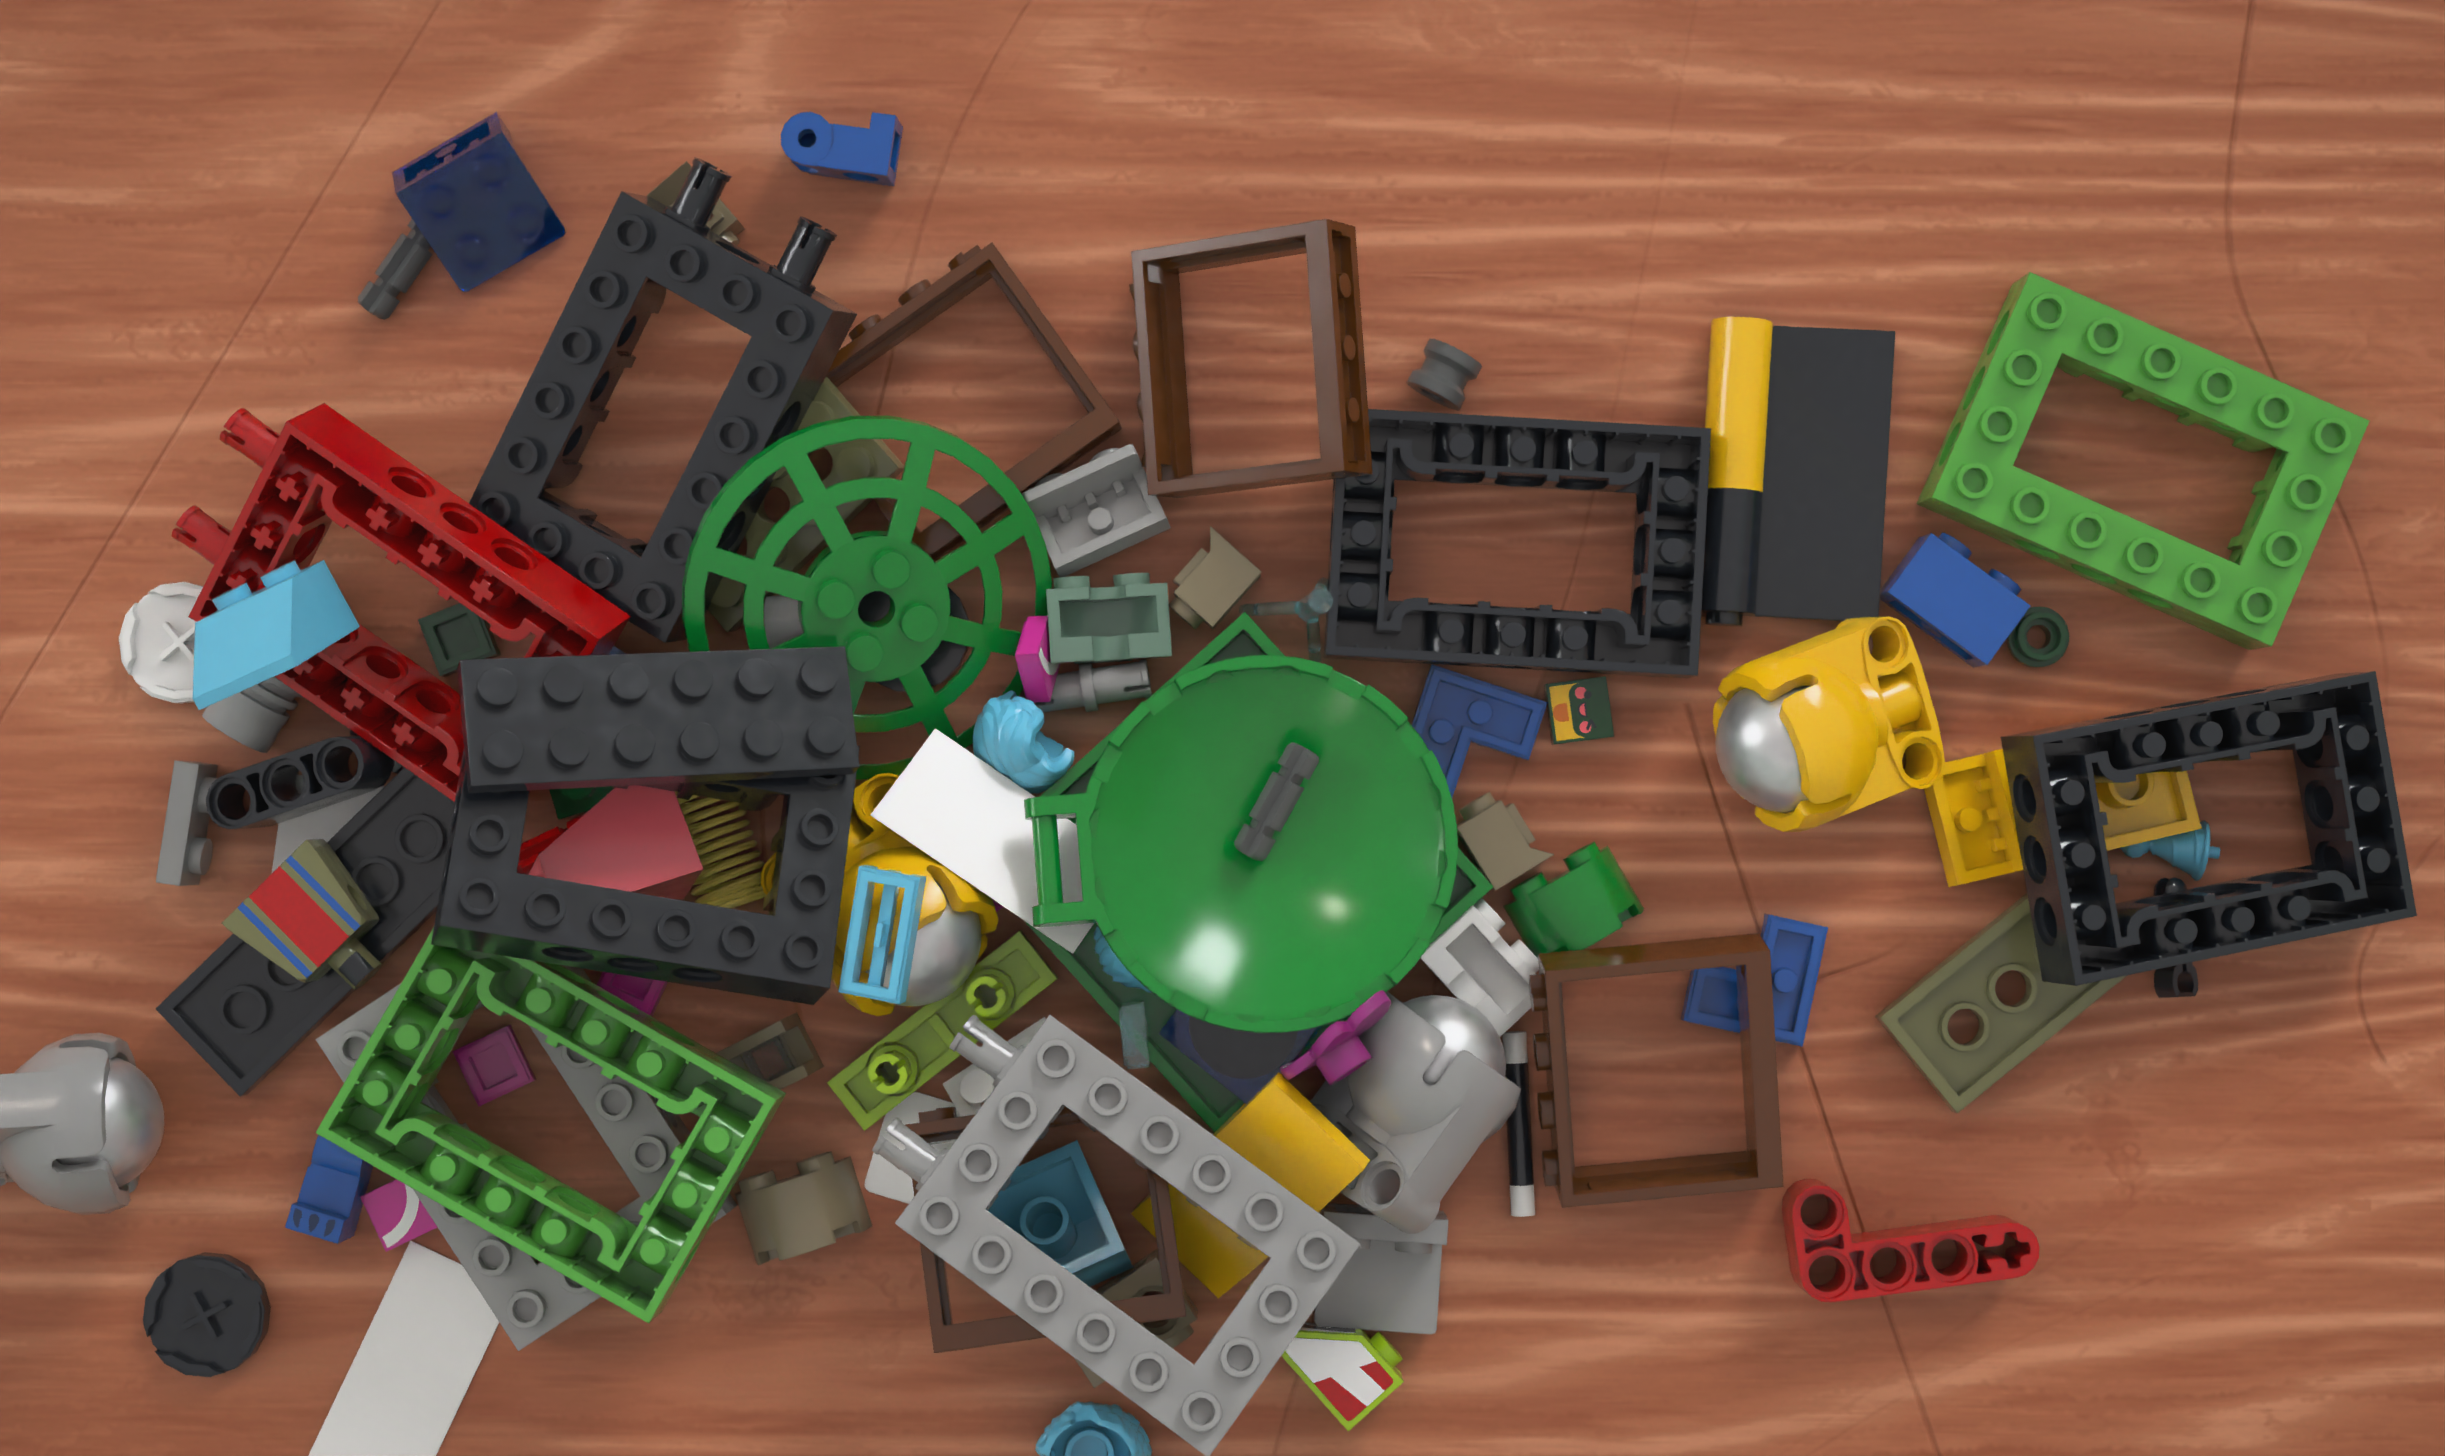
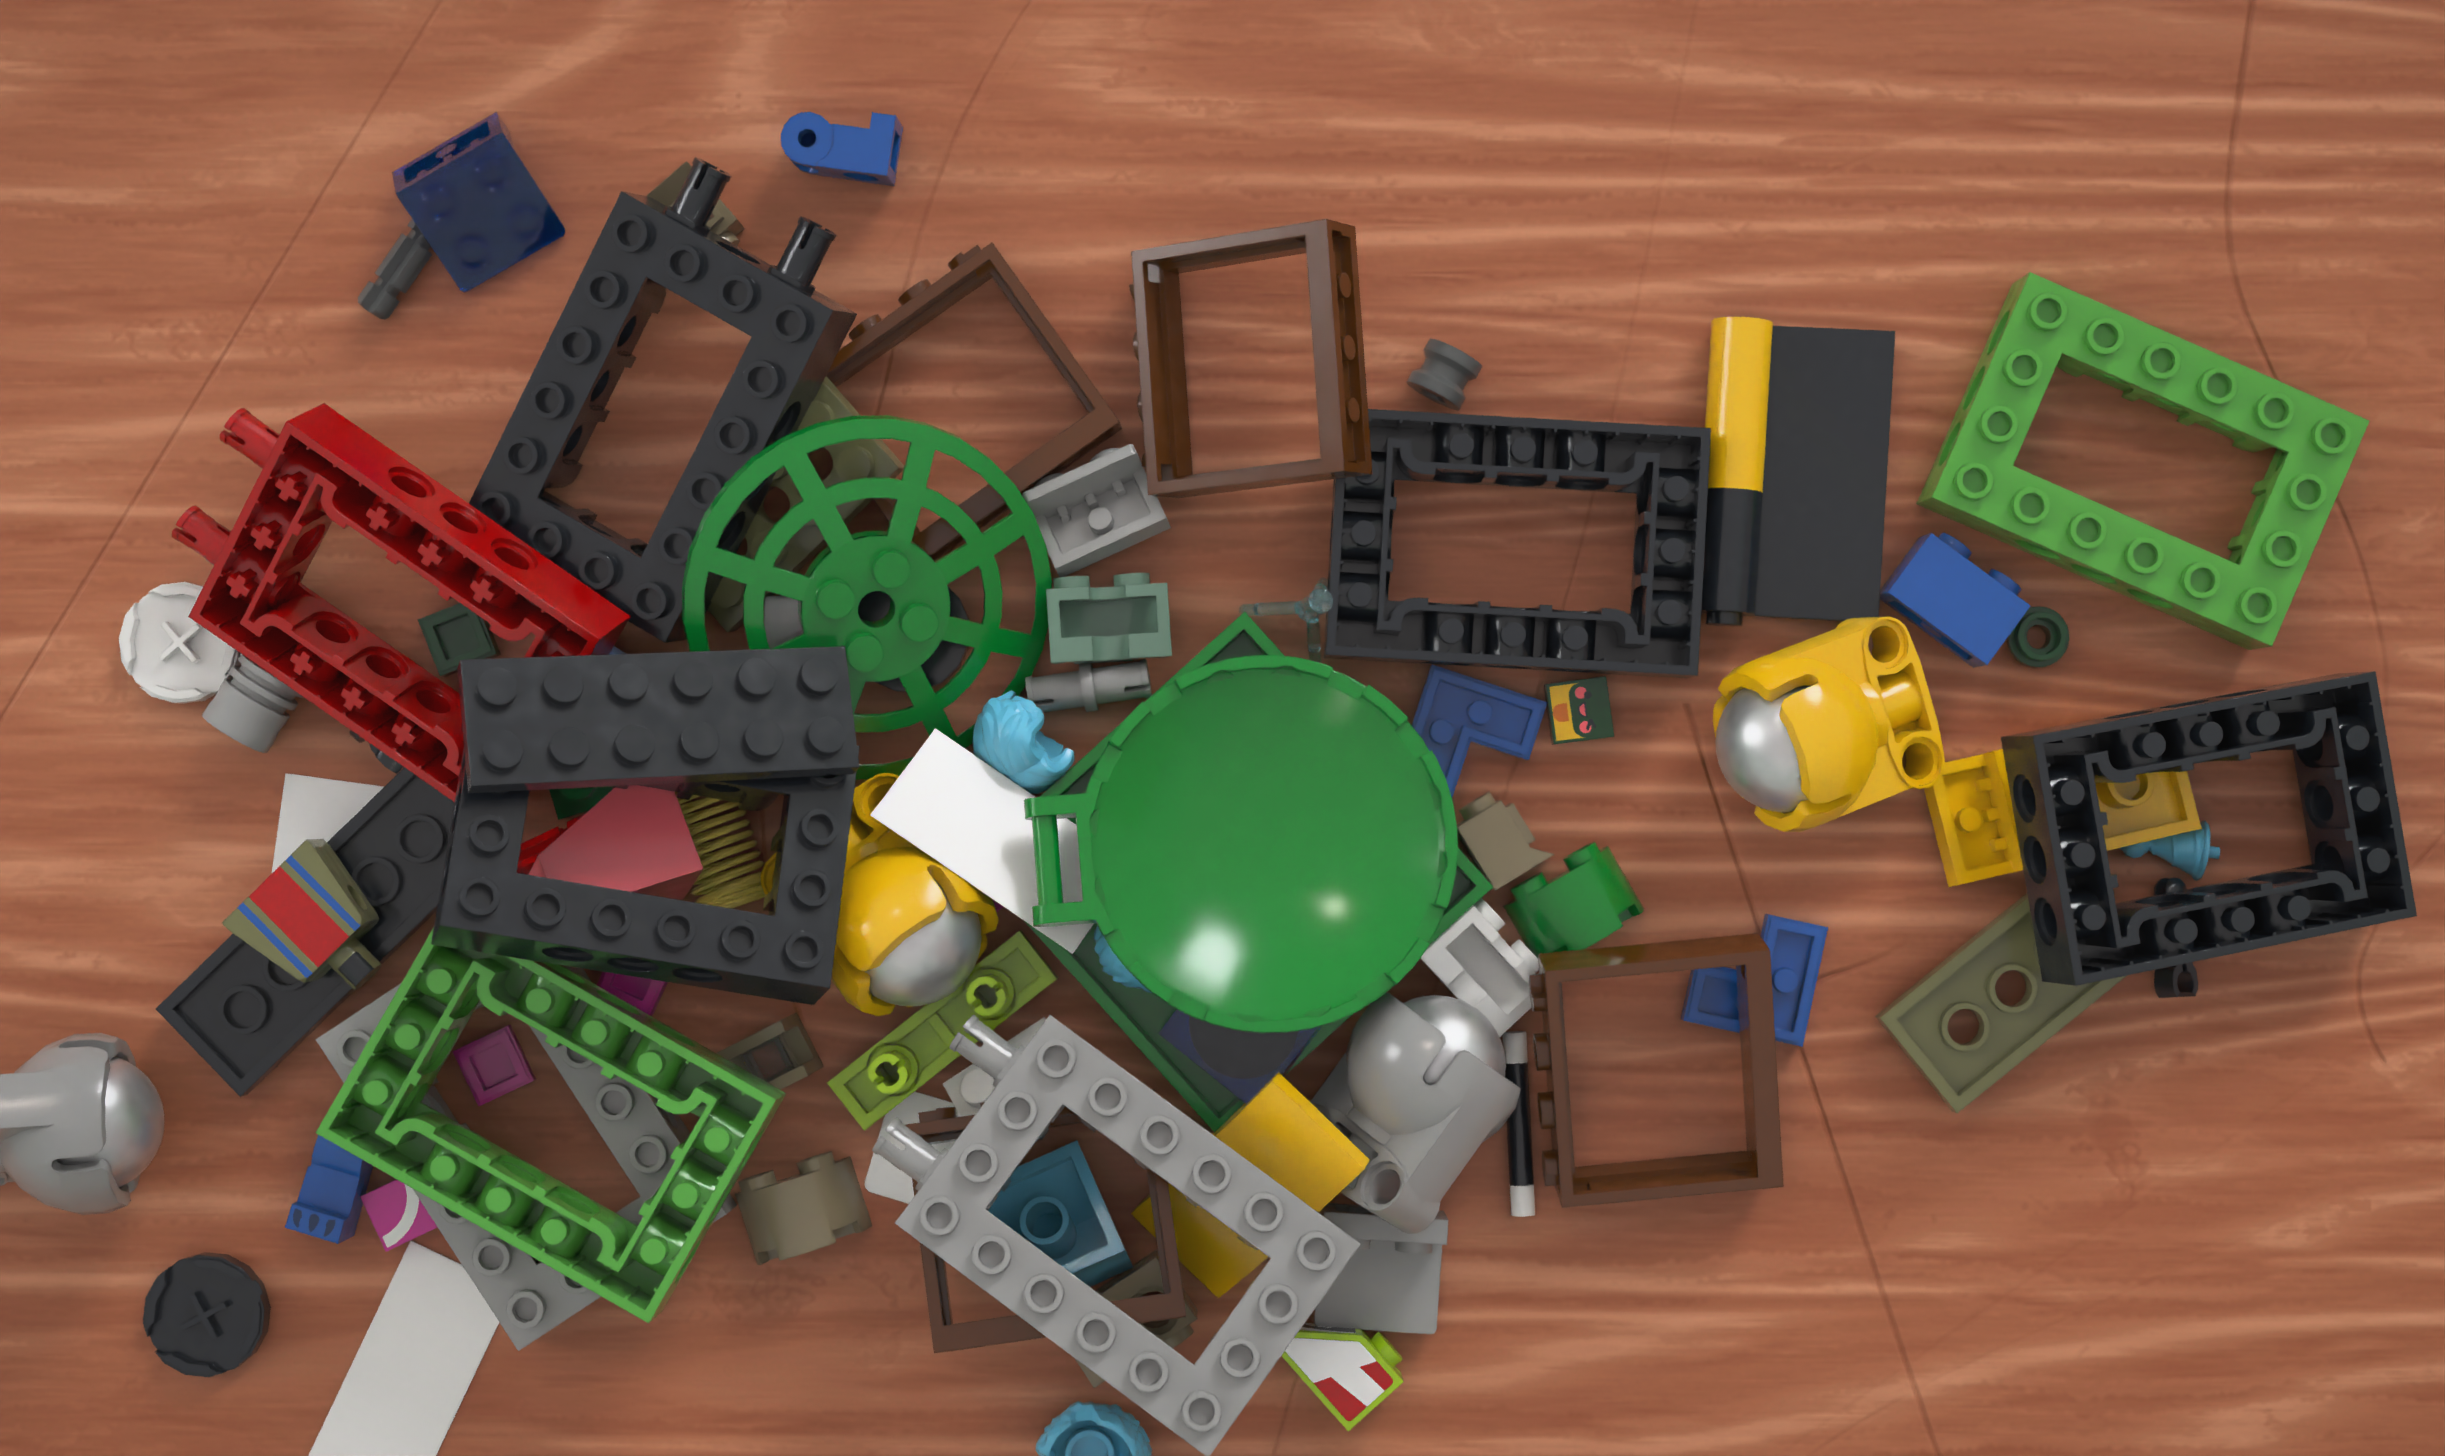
(184, 845): light grey plate -> none
(267, 630): medium azure slope -> none
(274, 786): black beam -> none
(906, 935): medium azure tile -> none
(1034, 660): dark pink tile -> none
(1134, 1035): clear light blue tile -> none
(1212, 583): dark tan window -> none
(1276, 801): dark grey axle -> none
(1339, 1048): magenta animal -> none
(1911, 1244): red beam -> none

